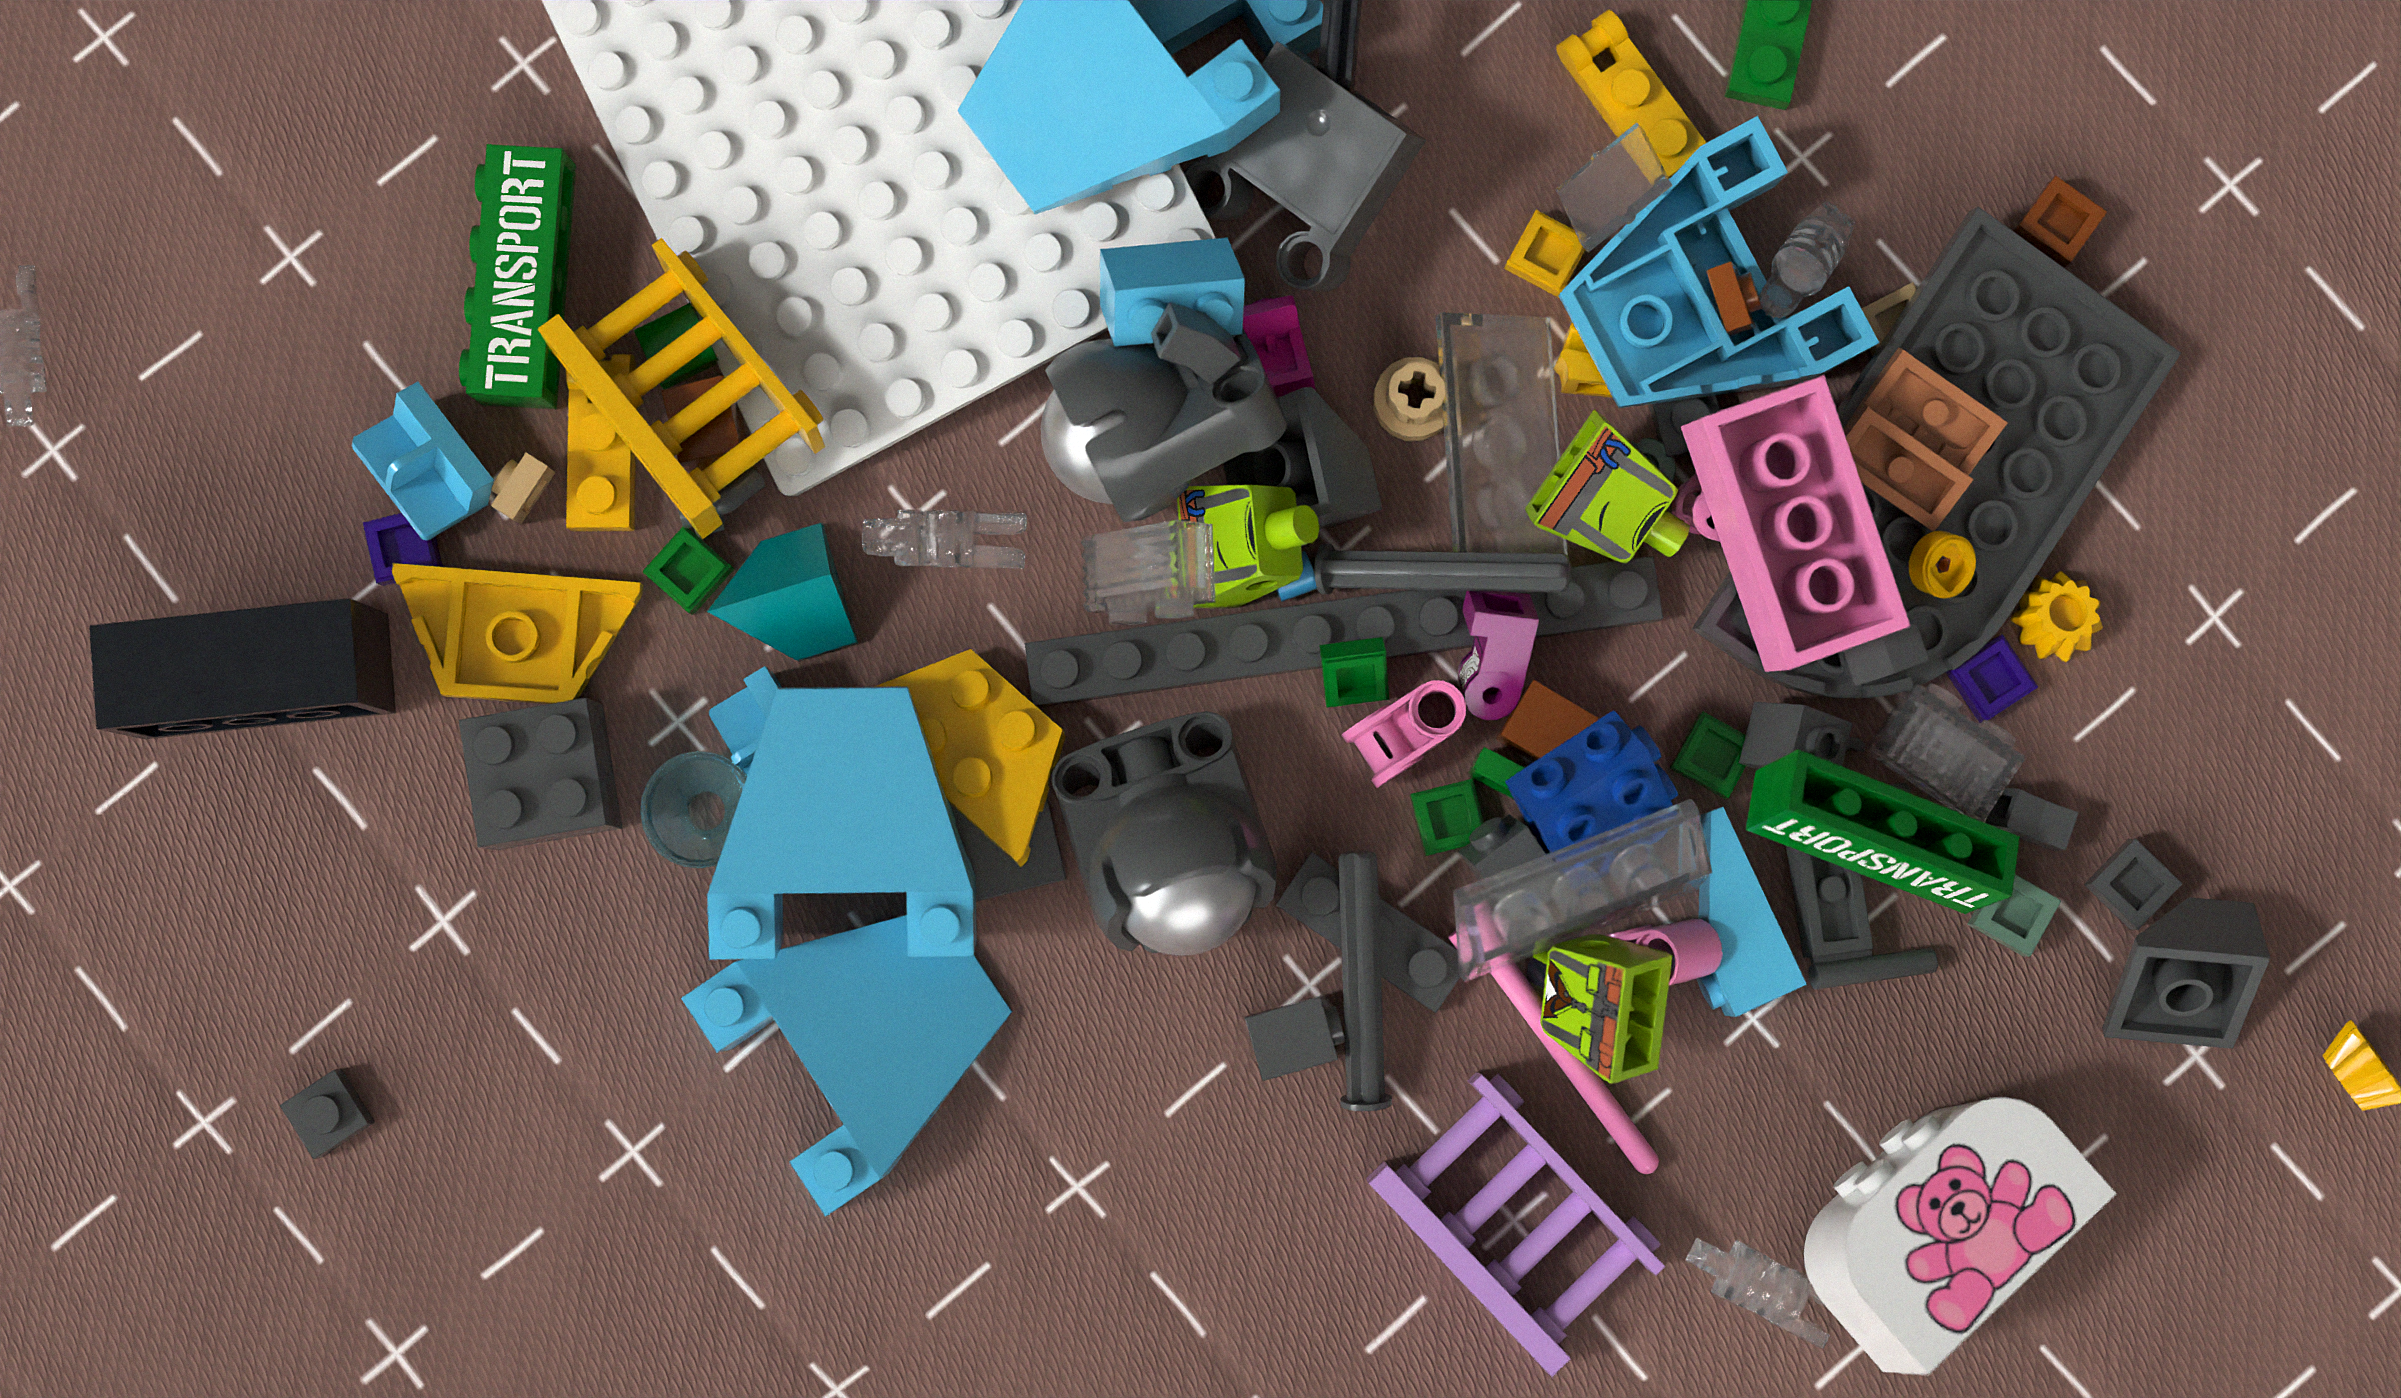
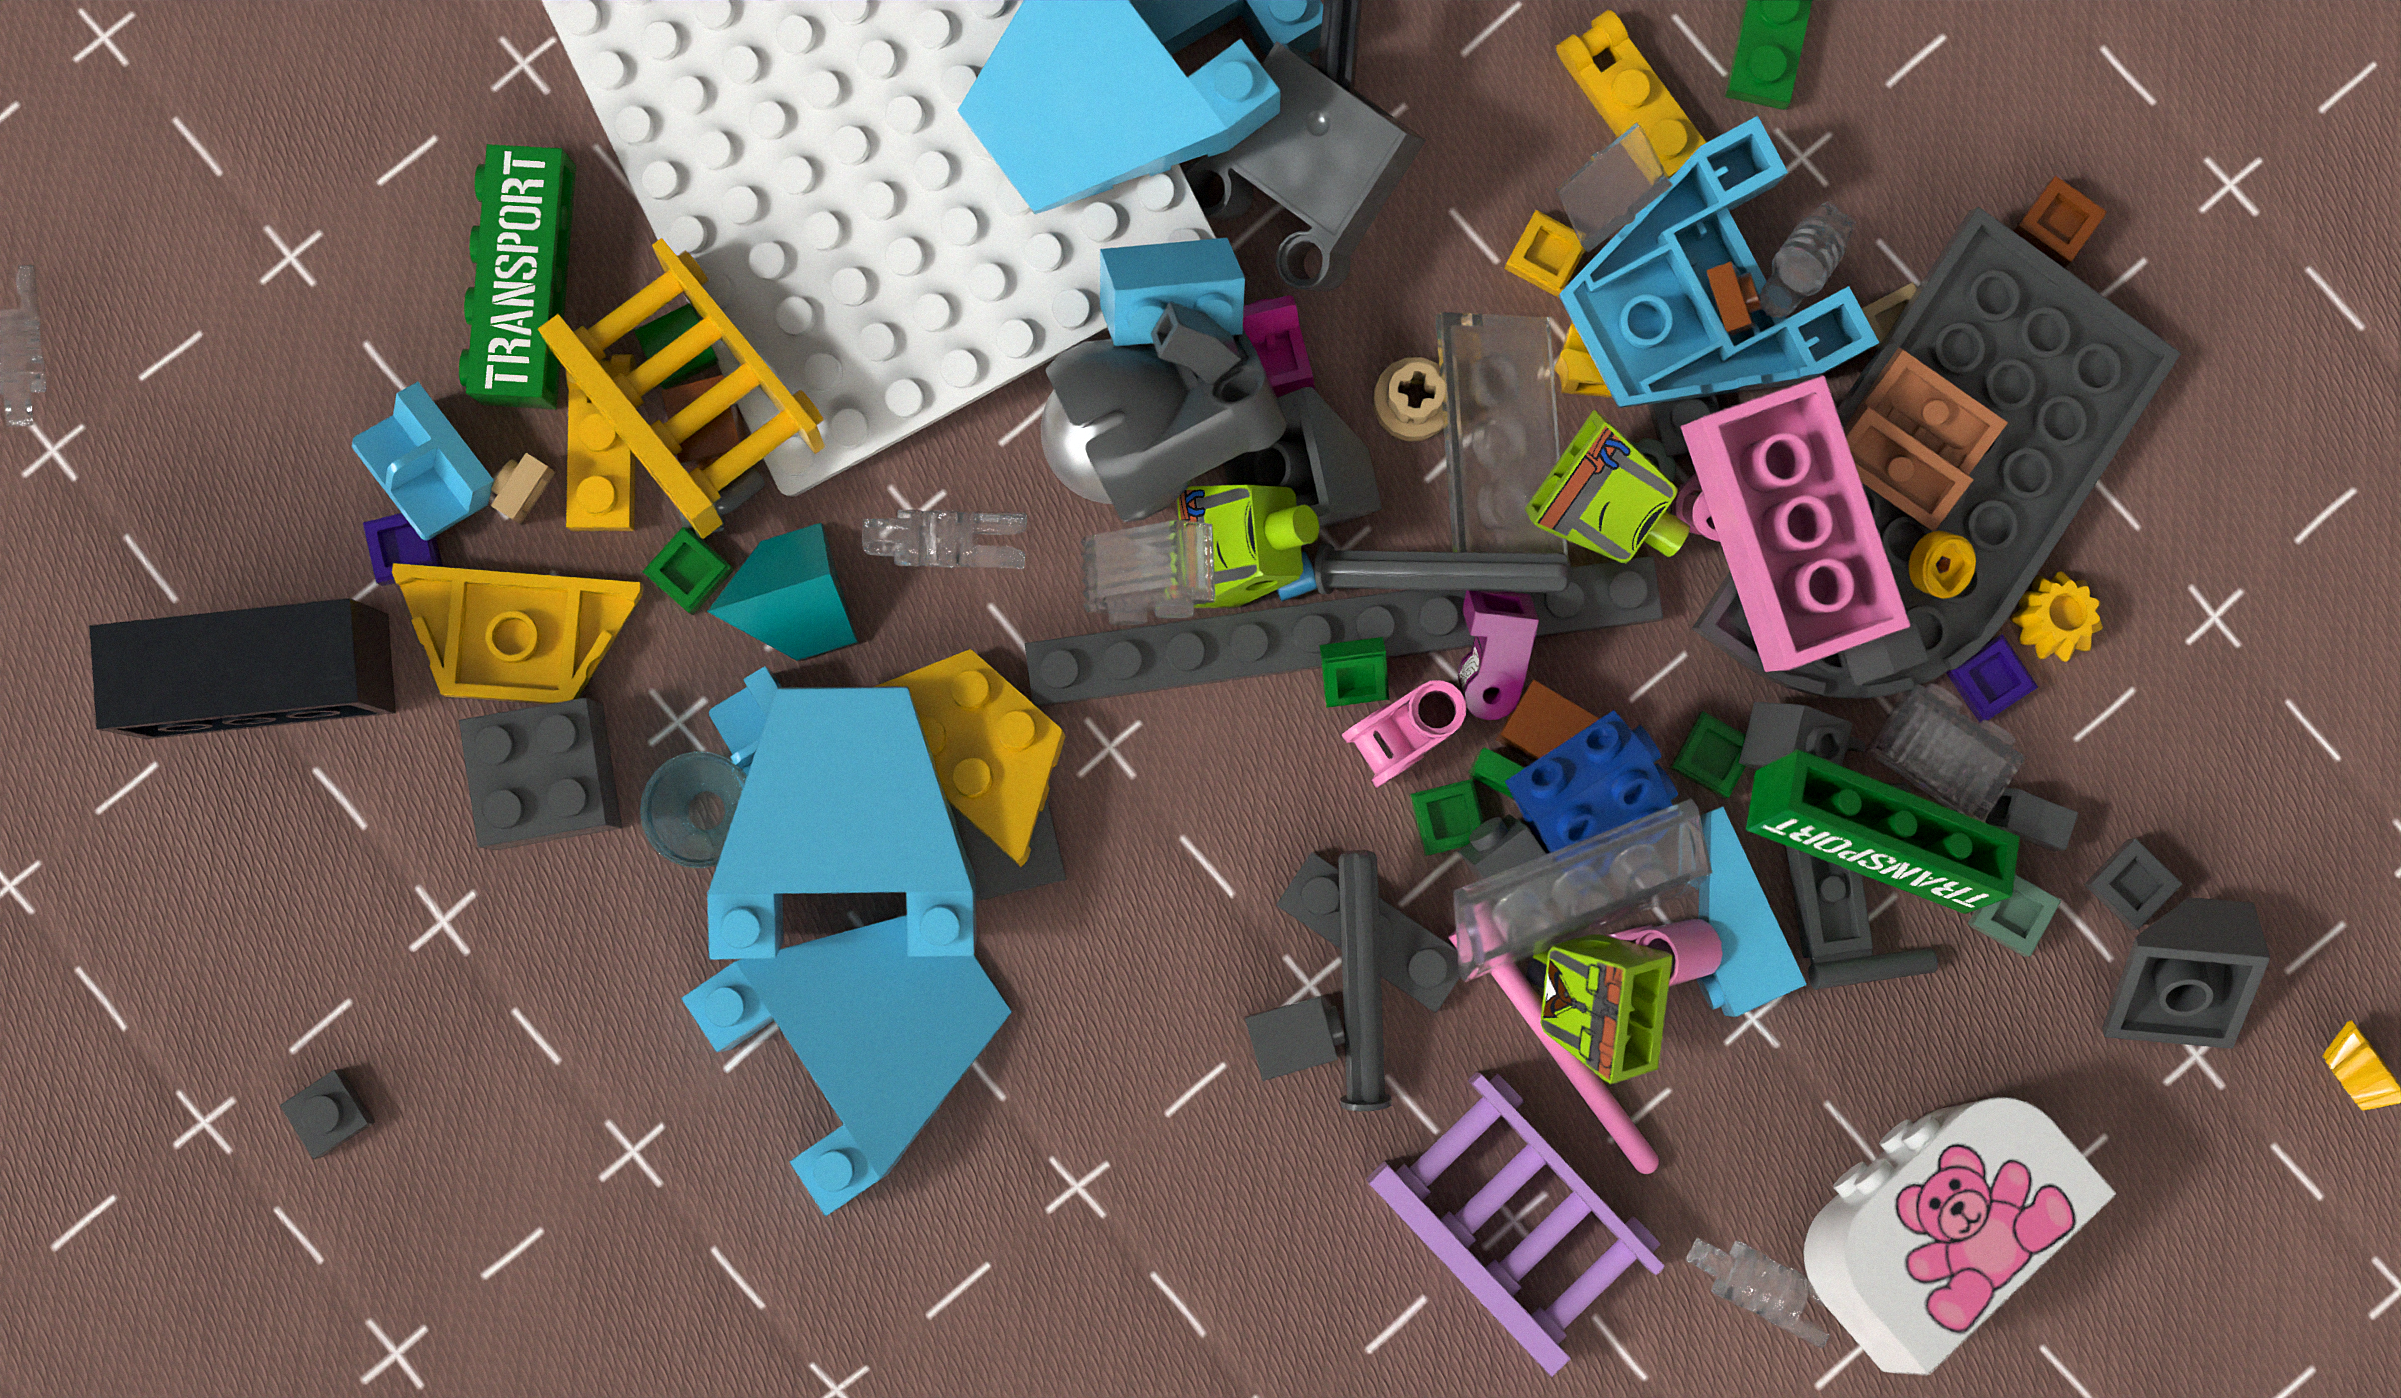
(1167, 836): dark grey piece -> none

